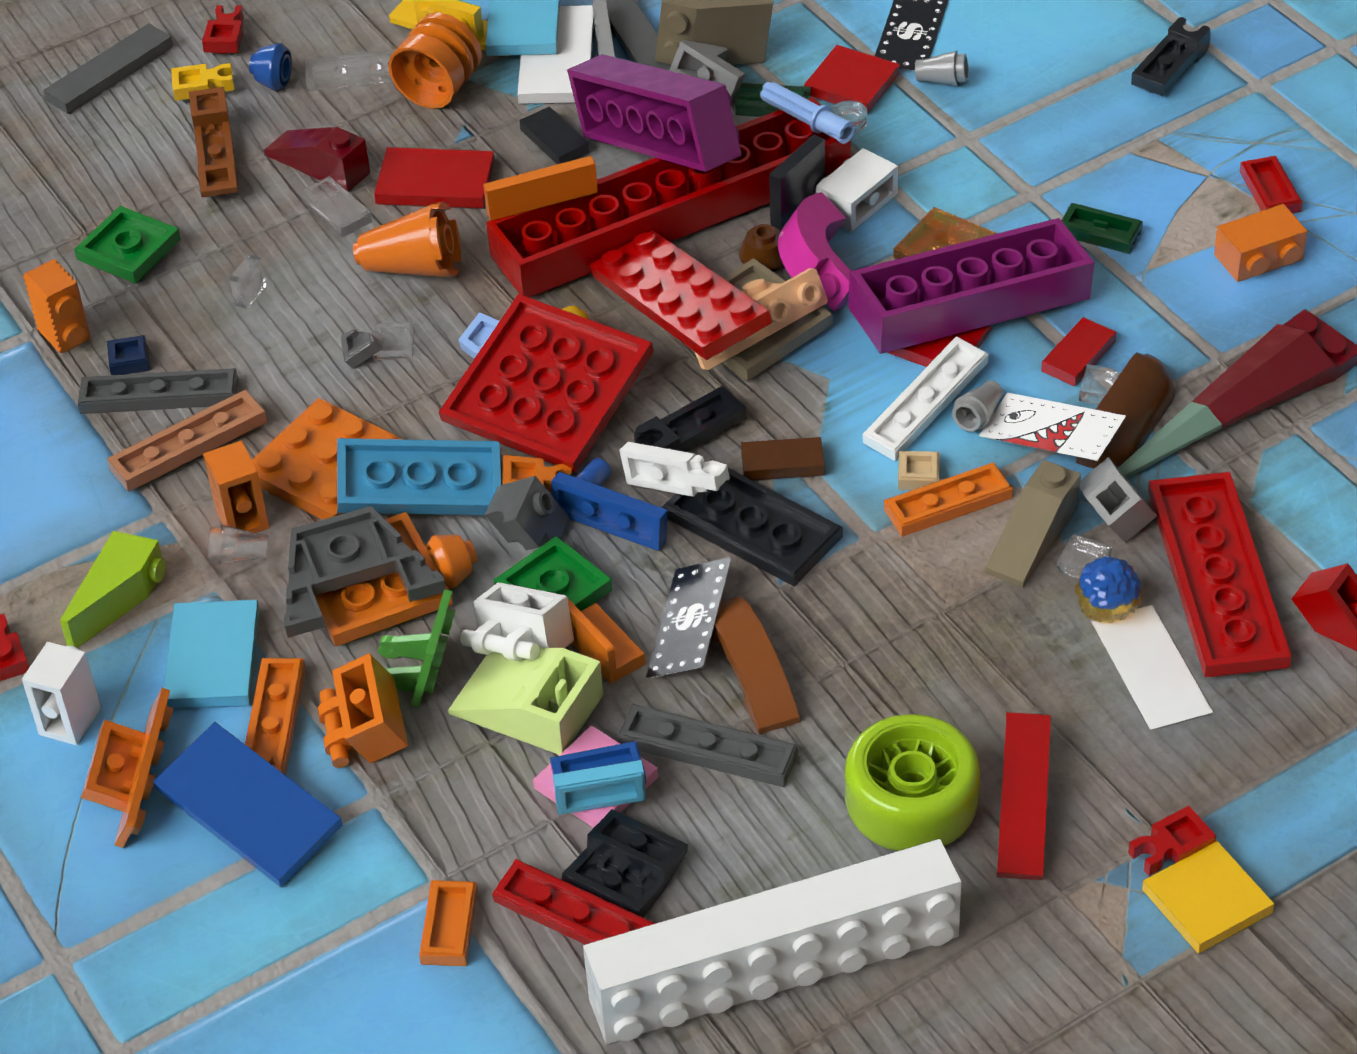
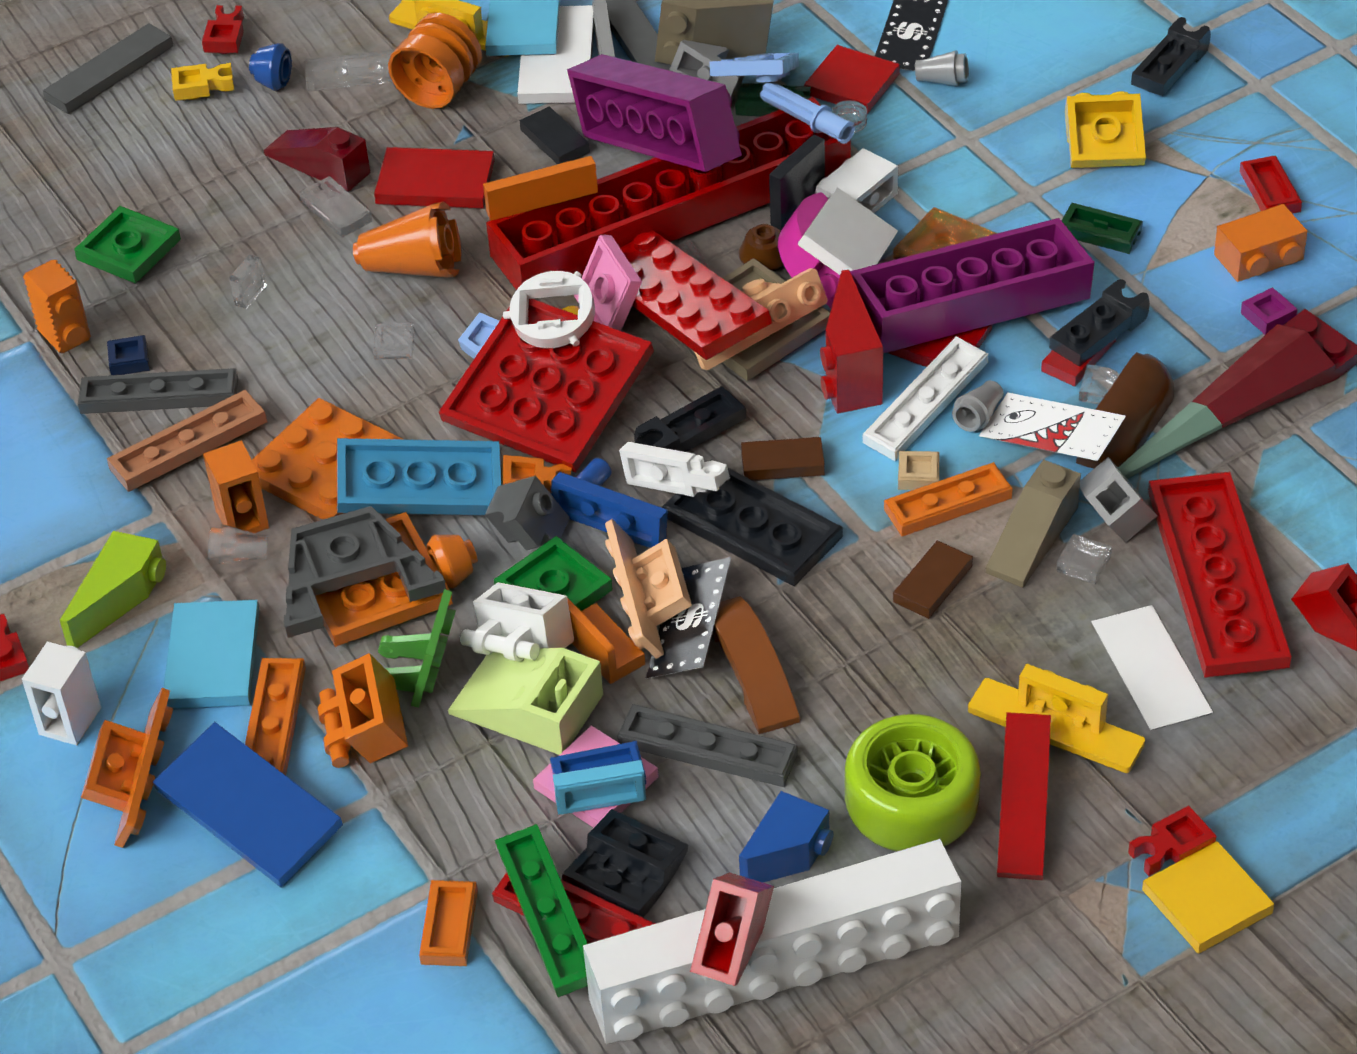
(213, 142): dark orange slope -> none
(359, 347): flat silver tile -> none
(545, 907): none -> green plate
(551, 332): none -> white piece
(611, 282): none -> bright pink tile
(650, 585): none -> light nougat bracket
(731, 927): none -> slope
(766, 66): none -> light blue wing
(786, 840): none -> blue slope
(847, 234): none -> white tile
(851, 352): none -> red slope
(932, 579): none -> reddish brown tile
(1075, 713): none -> yellow bracket
(1100, 324): none -> black plate
(1105, 130): none -> yellow plate
(1108, 590): blue piece -> none
(1268, 310): none -> magenta plate

